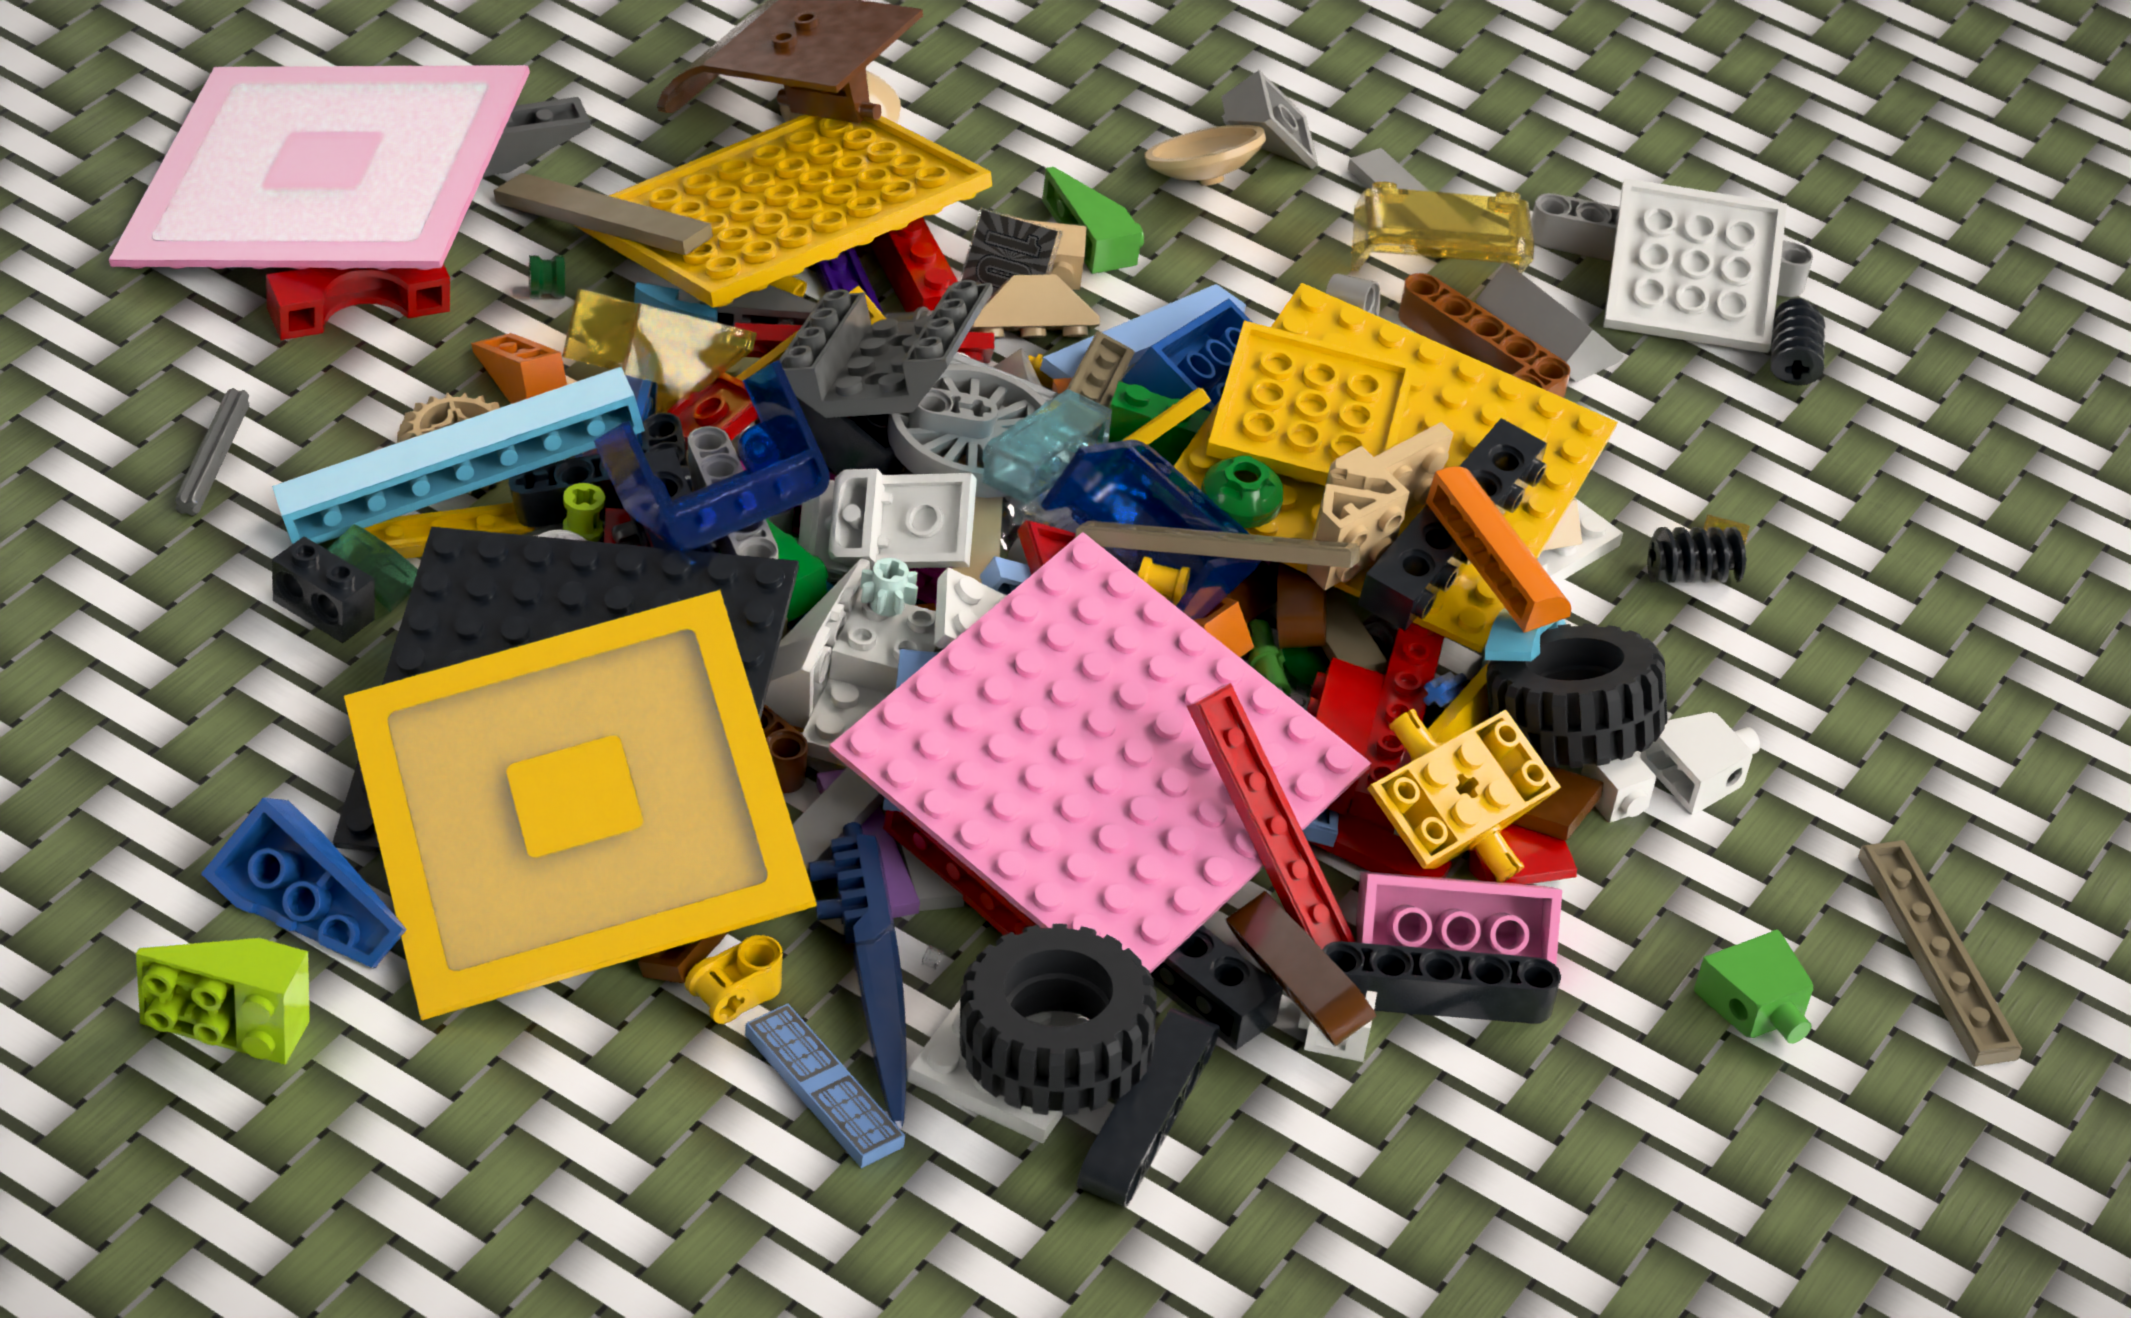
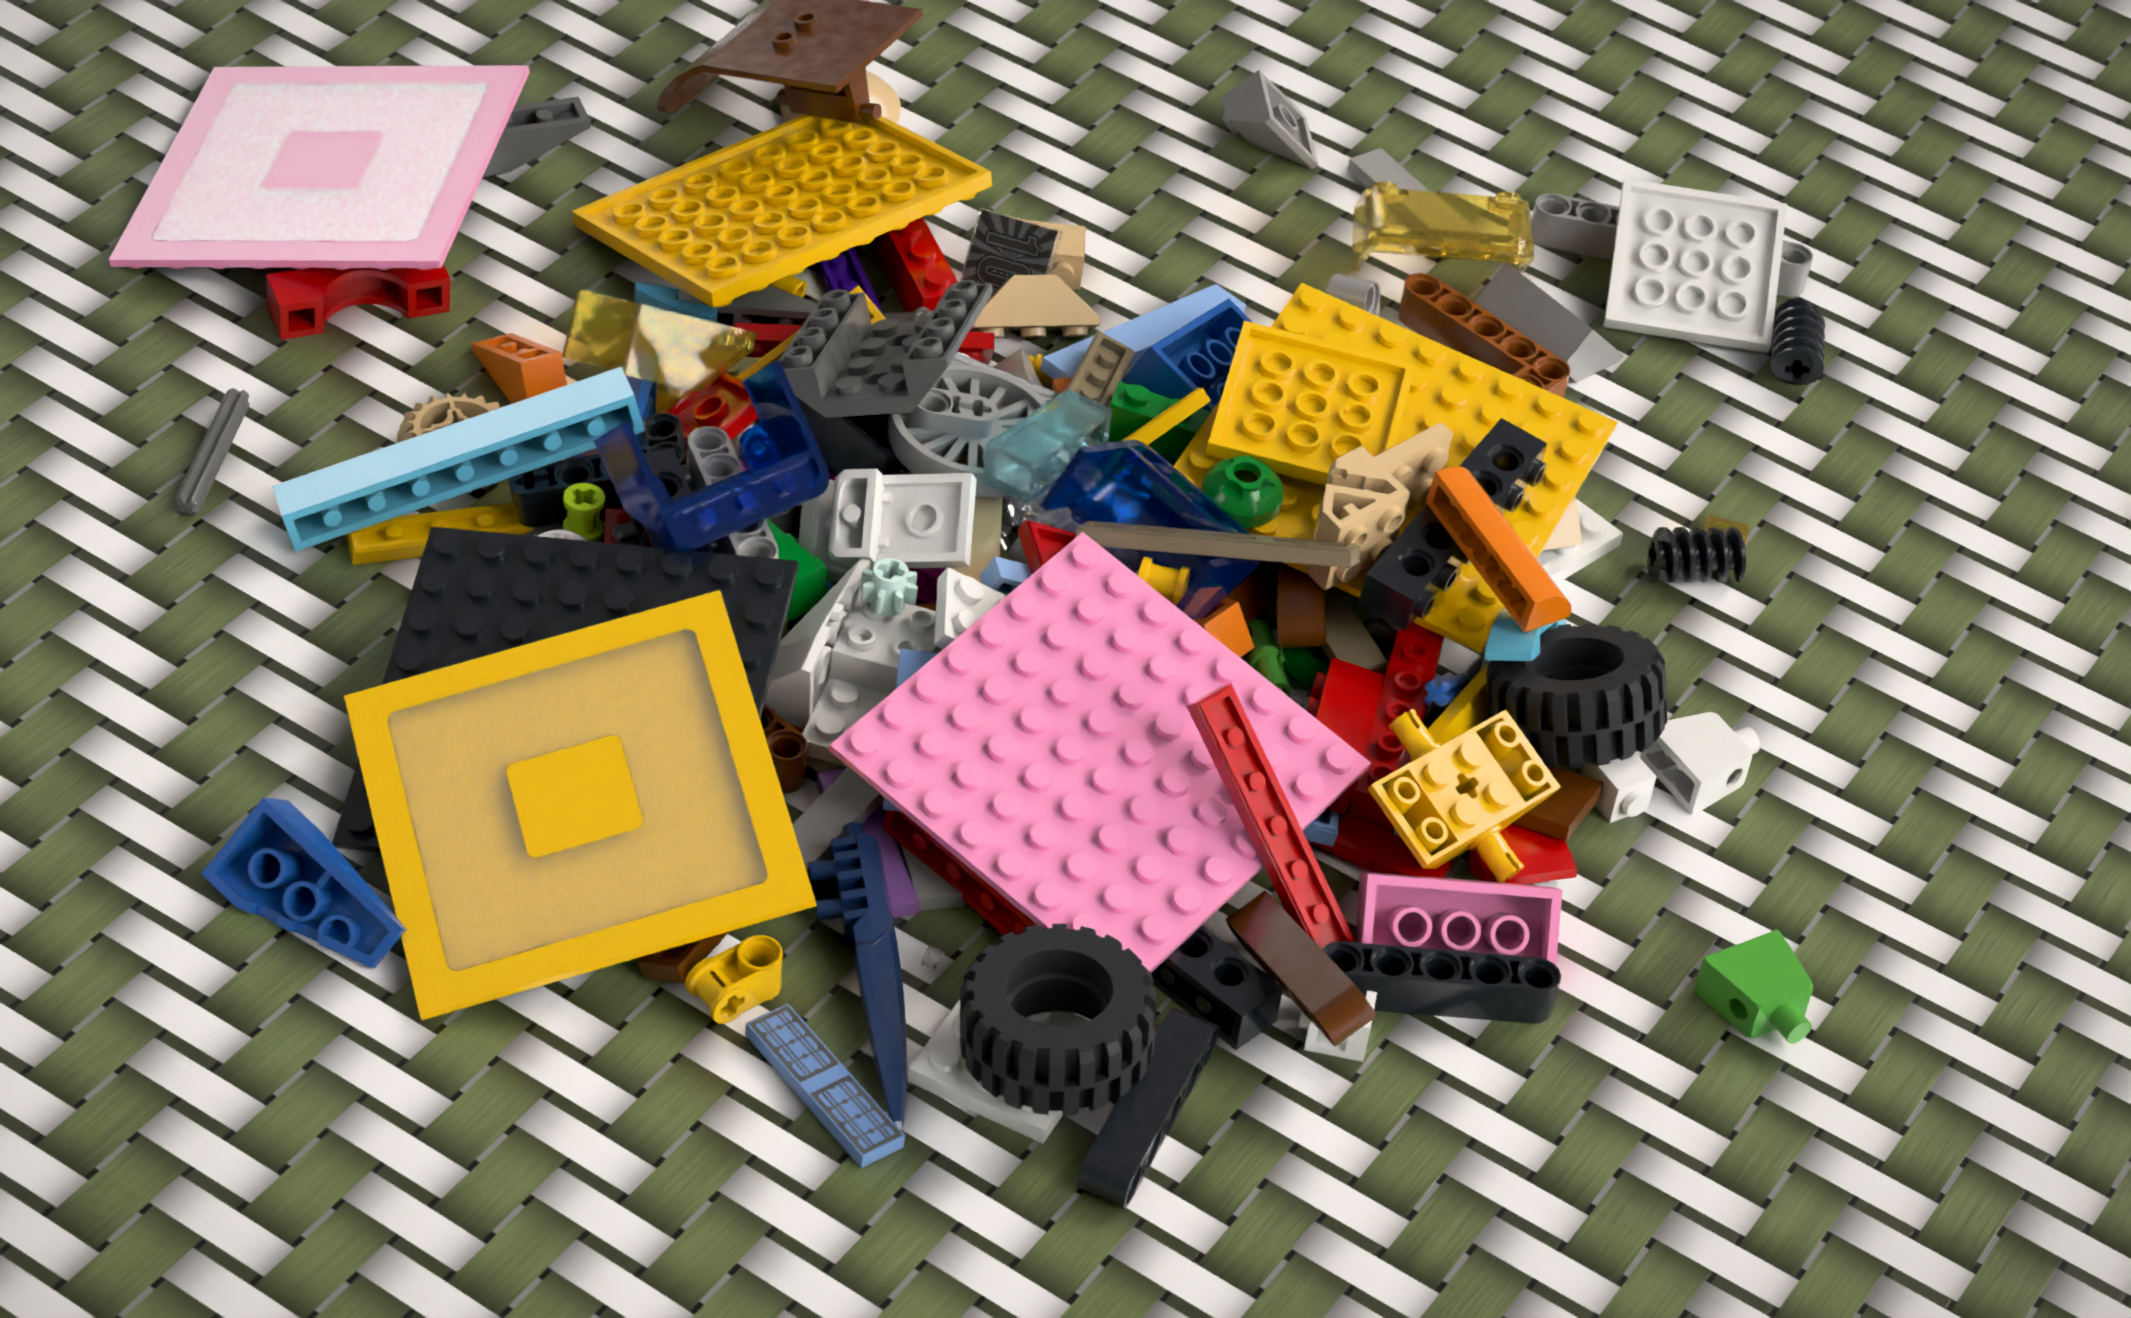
(227, 994): lime slope -> none
(323, 589): black brick -> none
(391, 571): clear green slope -> none
(546, 276): dark green wheel -> none
(603, 213): dark tan tile -> none
(1111, 233): bright green slope -> none
(1206, 153): tan dish -> none
(1940, 953): dark tan tile -> none

